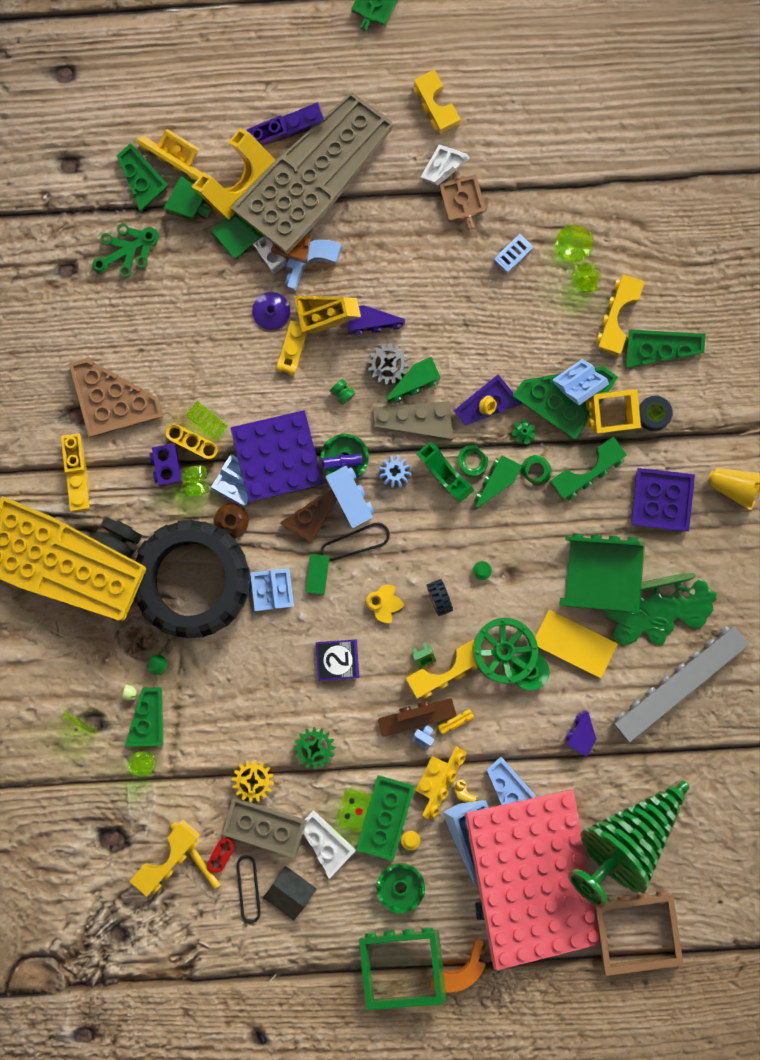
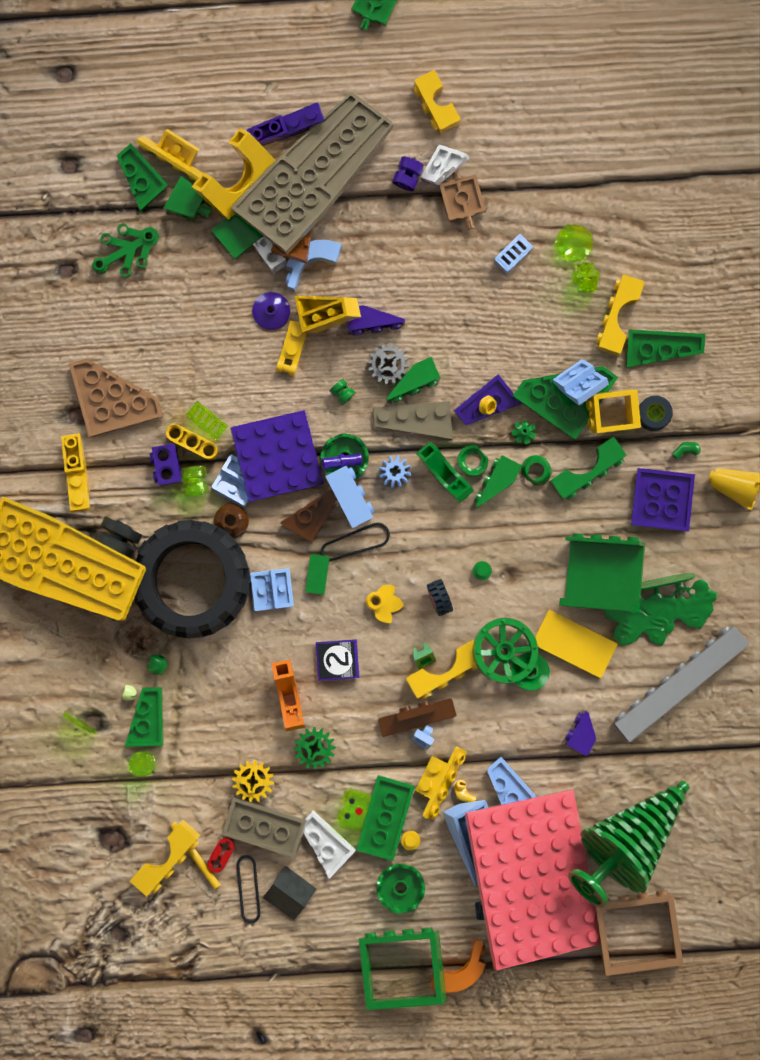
(288, 695): none -> orange arch
(409, 167): none -> dark purple wheel
(455, 722): yellow axle -> none
(686, 447): none -> green arm

